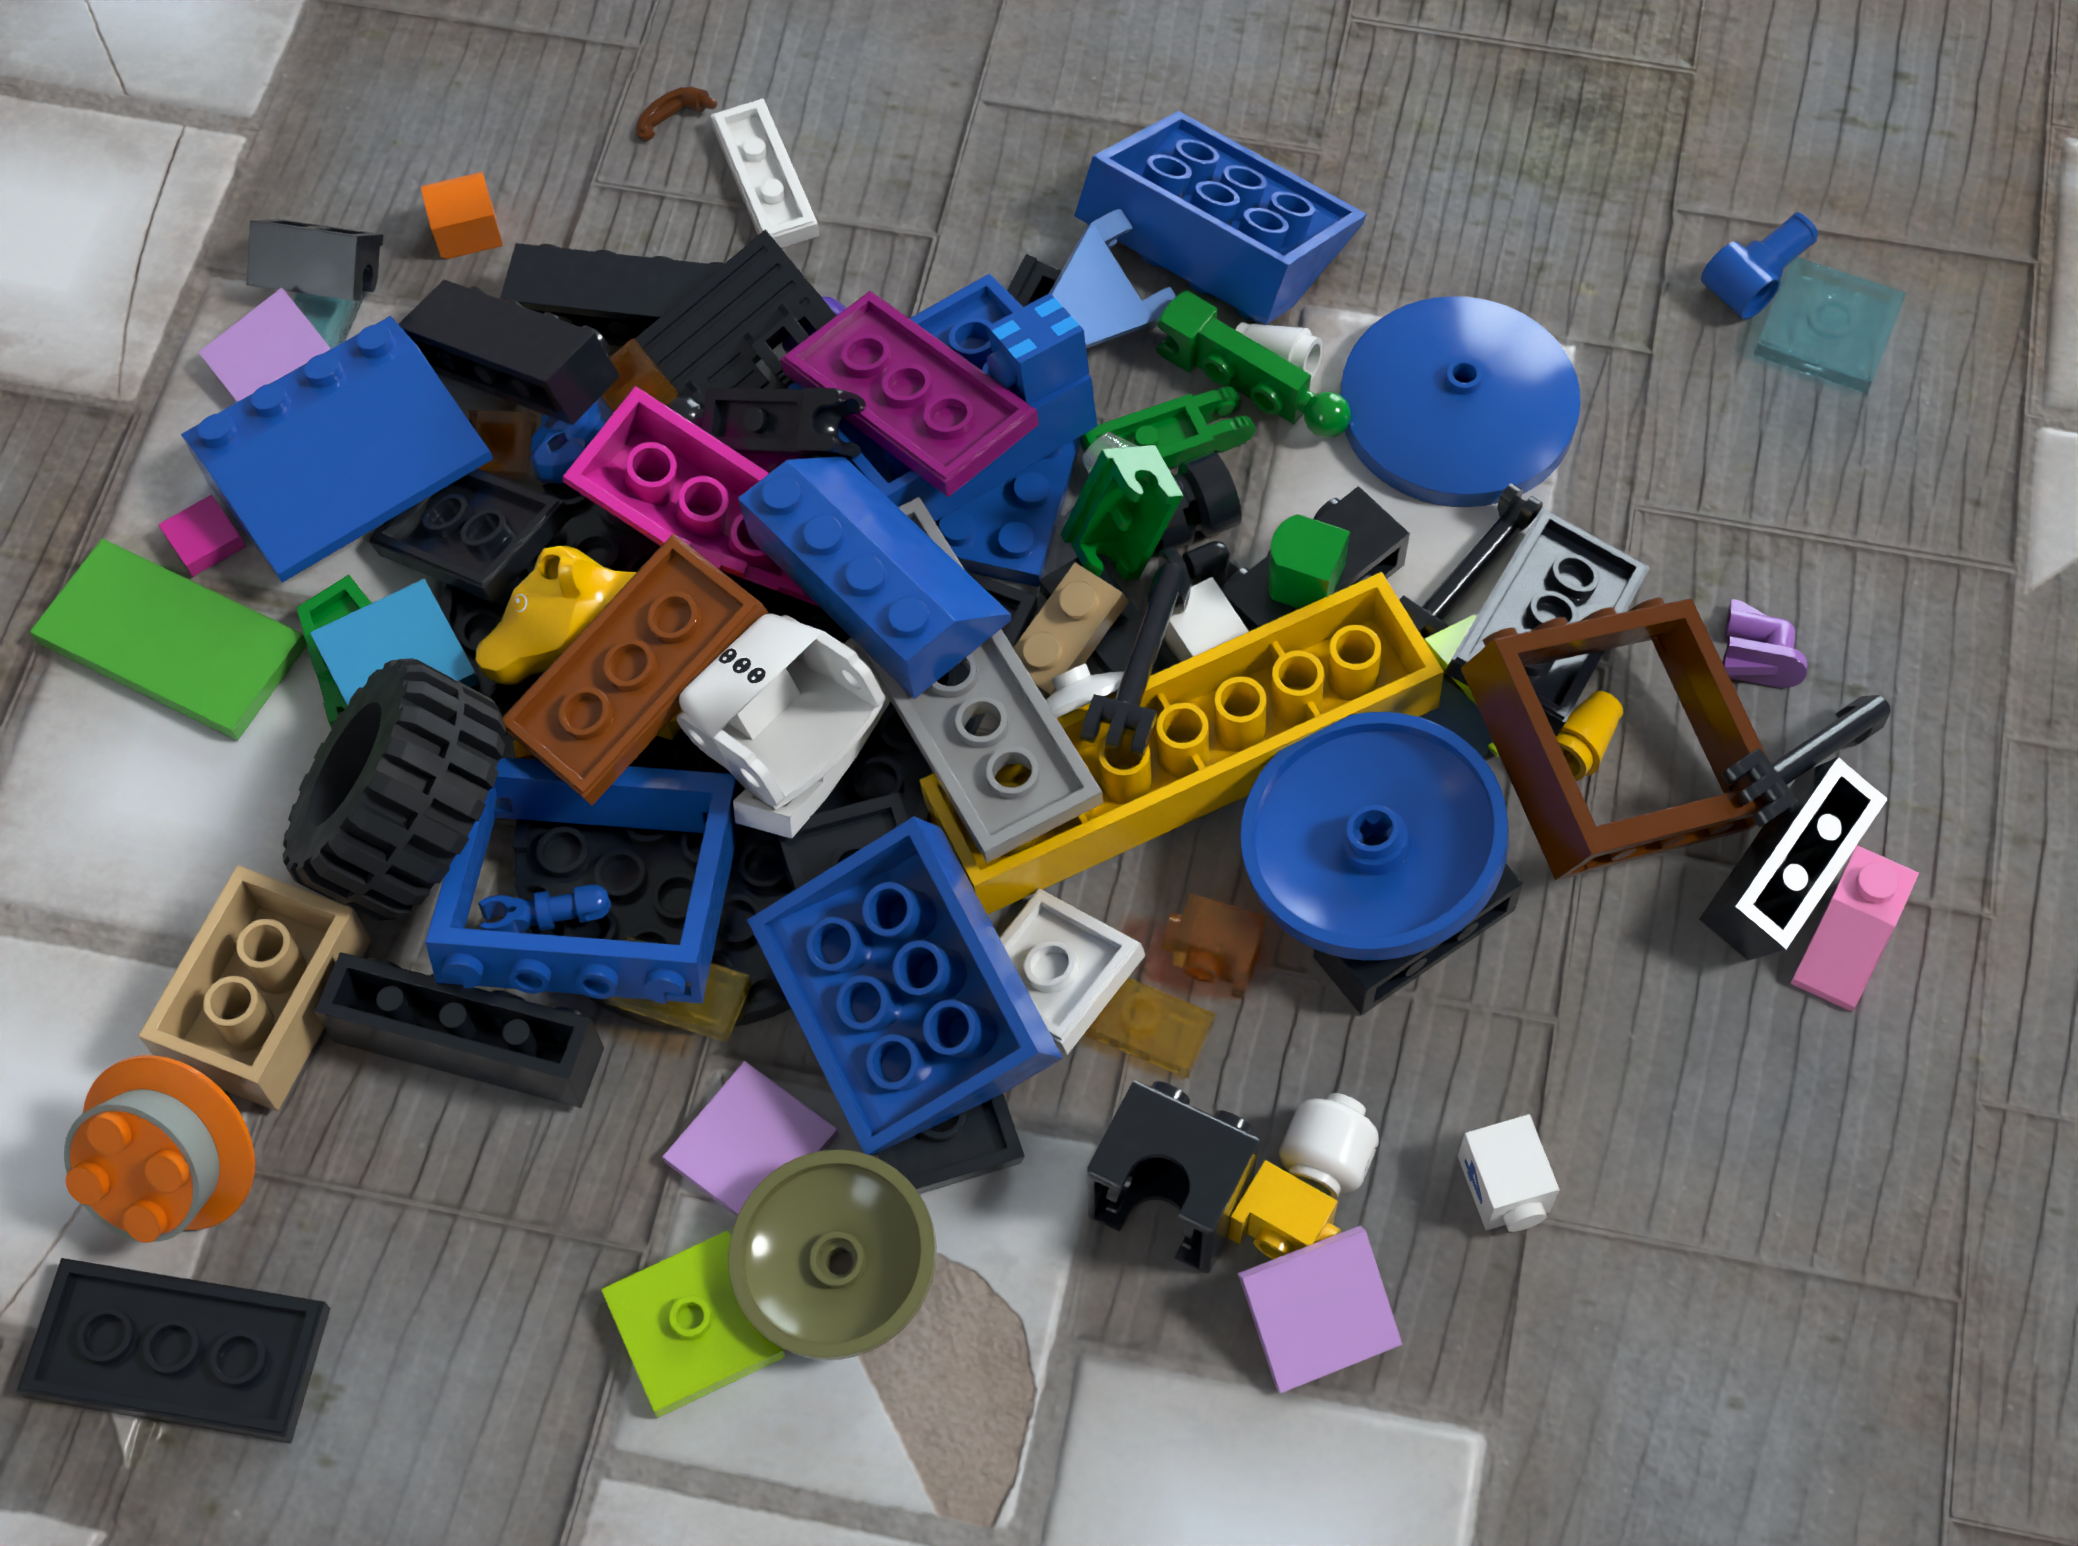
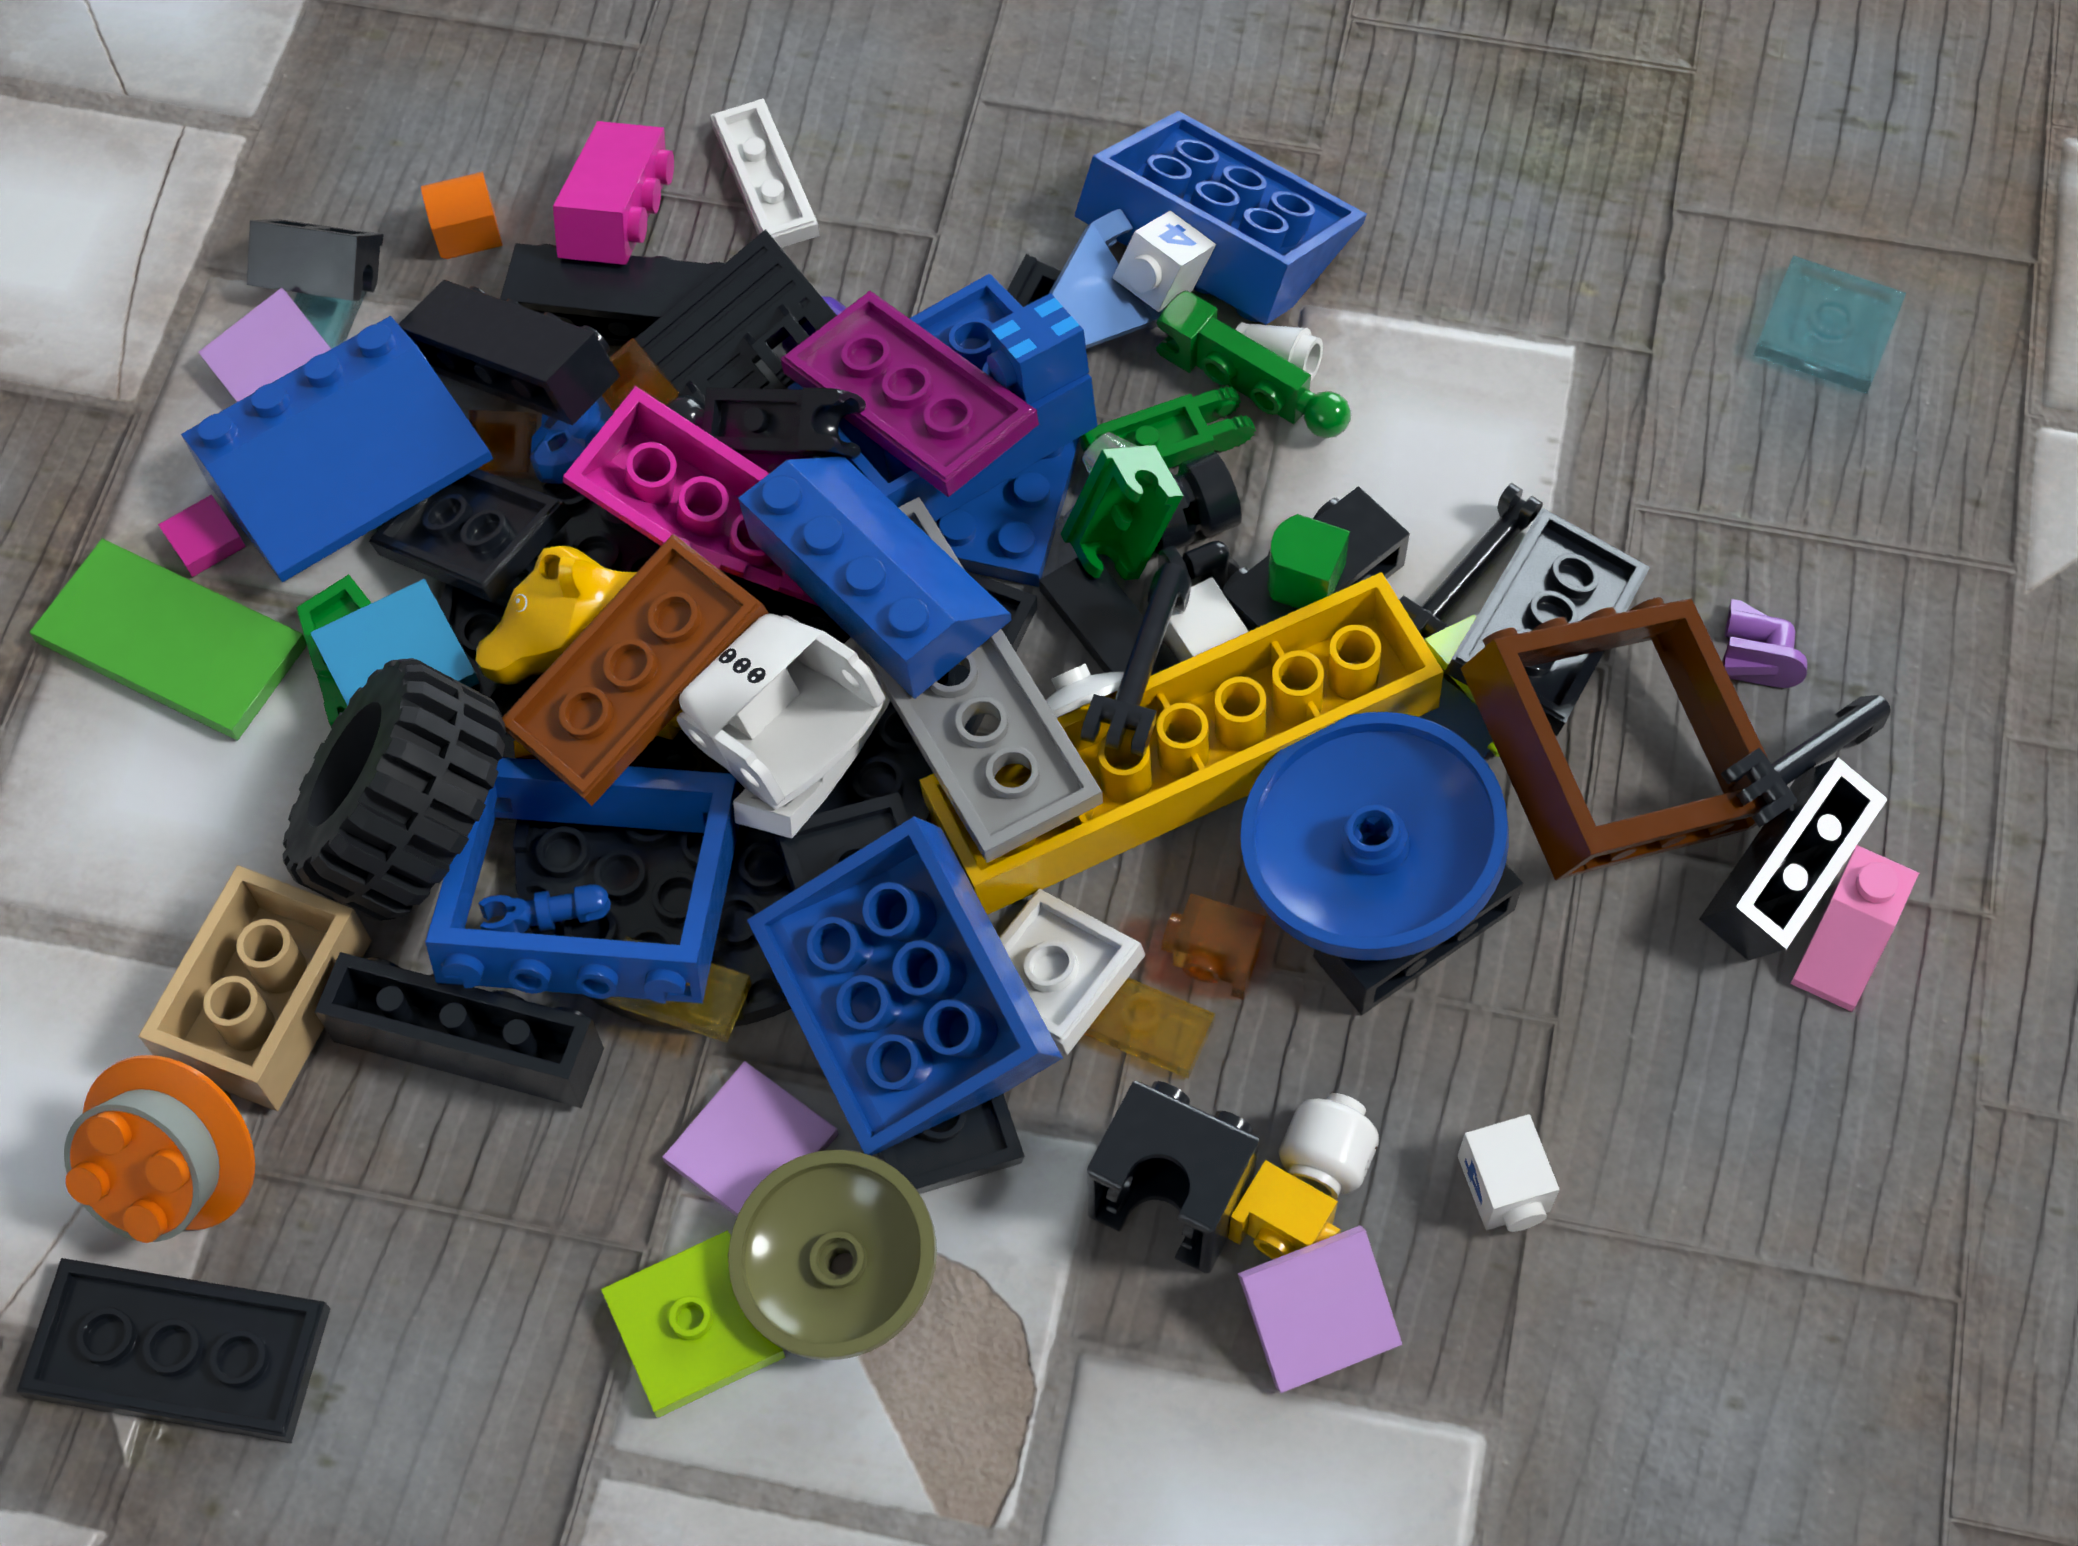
(612, 192): none -> dark pink brick
(670, 103): reddish brown piece -> none
(1069, 626): tan plate -> none
(1163, 260): none -> white brick
(1460, 401): blue dish -> none
(1589, 733): yellow cone -> none
(1751, 274): blue pin -> none

